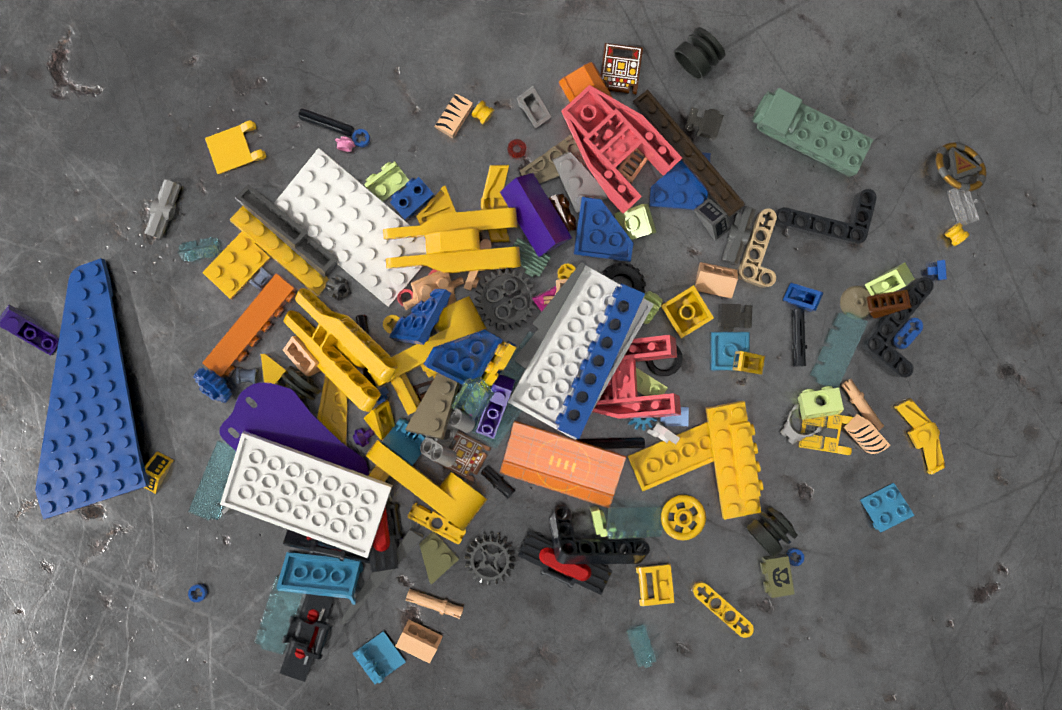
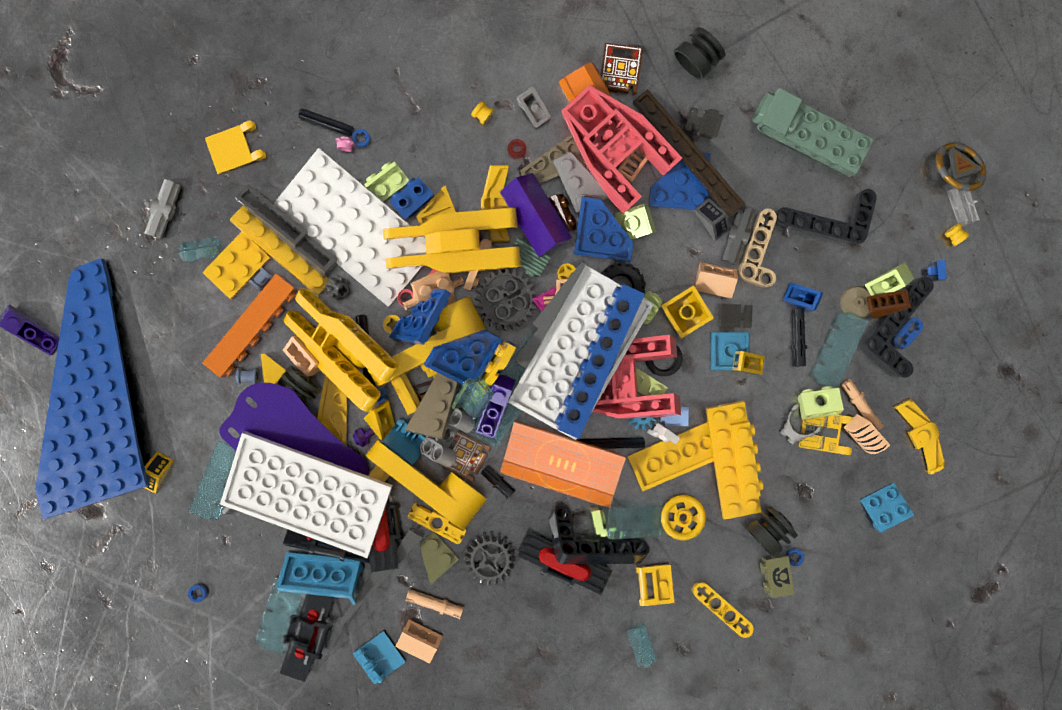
(212, 385): blue gear -> none
(454, 115): light nougat brick -> none

